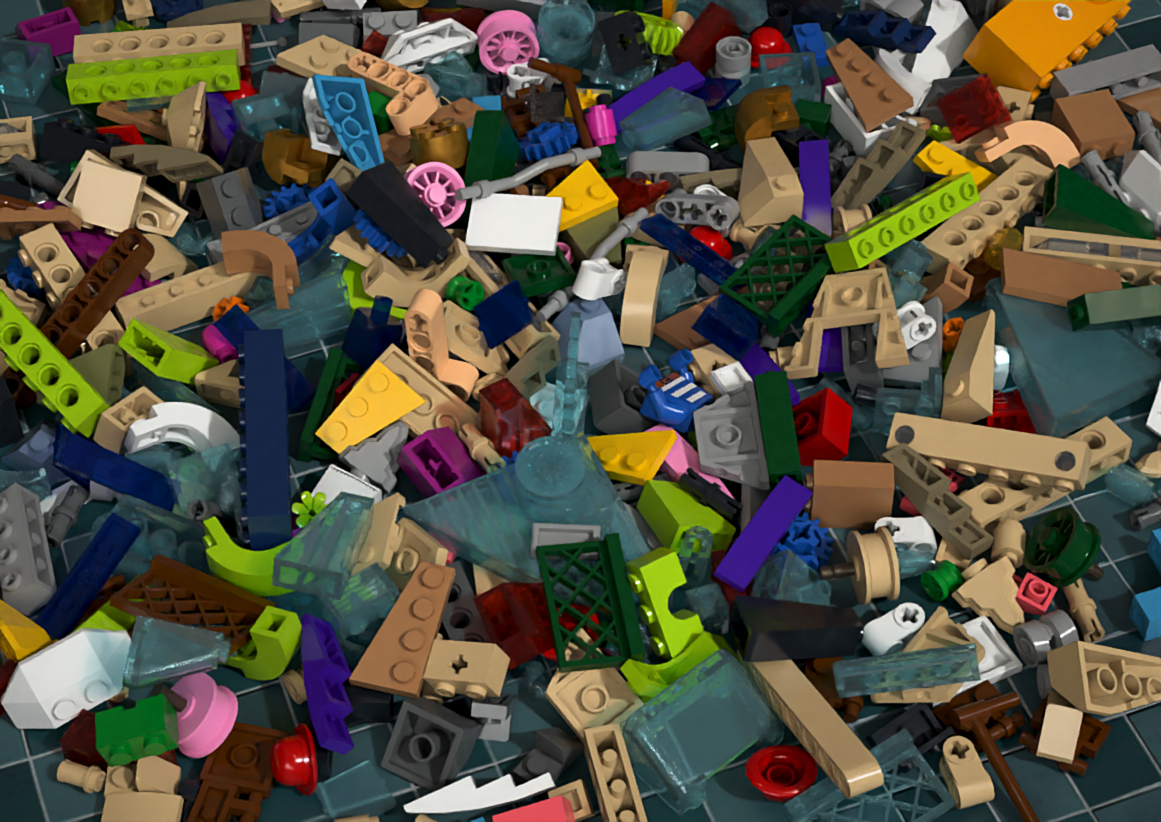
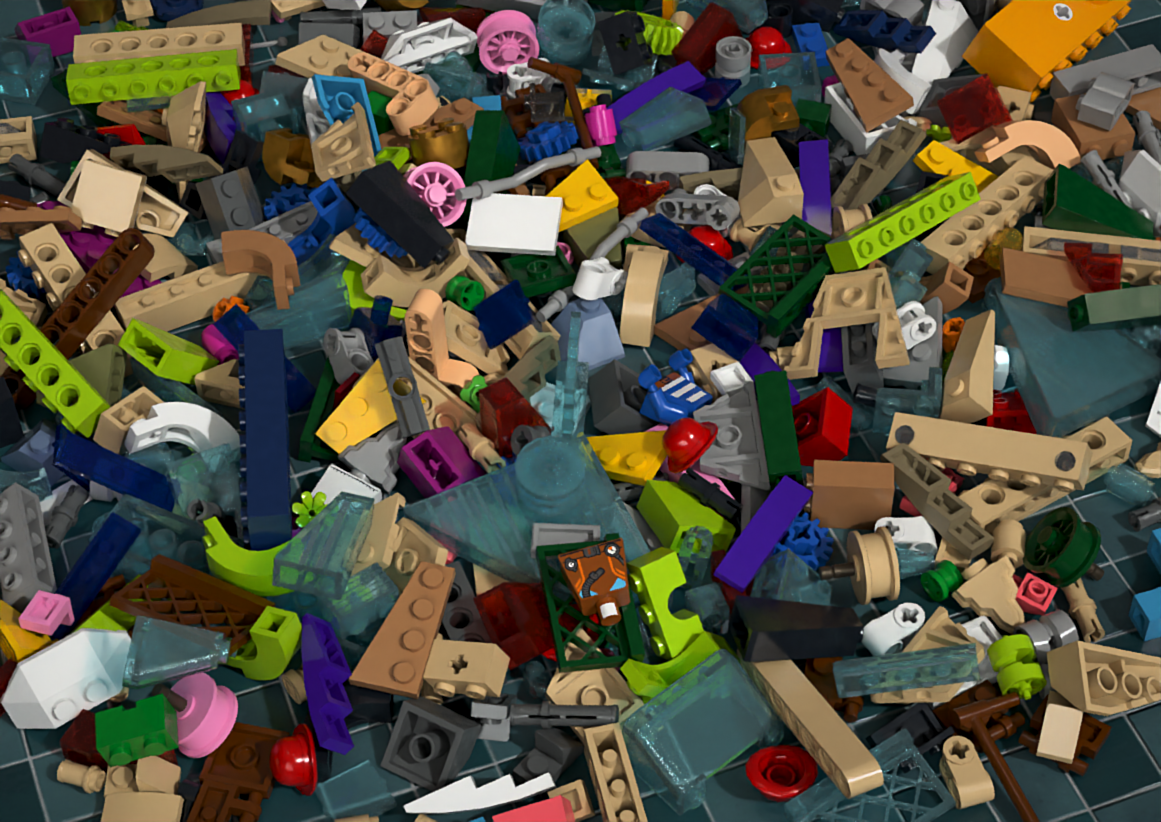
(46, 613): none -> bright pink bracket
(344, 147): none -> tan wing
(349, 352): none -> light grey piece
(396, 155): none -> lime tile
(397, 366): none -> dark grey piece
(469, 391): none -> bright green plate
(524, 434): none -> dark grey wheel
(563, 715): none -> dark grey pin
(598, 579): none -> dark orange torso
(687, 441): none -> red hat
(736, 135): none -> clear light blue piece
(1014, 660): none -> lime wheel
(1097, 270): none -> clear red slope
(1105, 100): none -> light grey brick

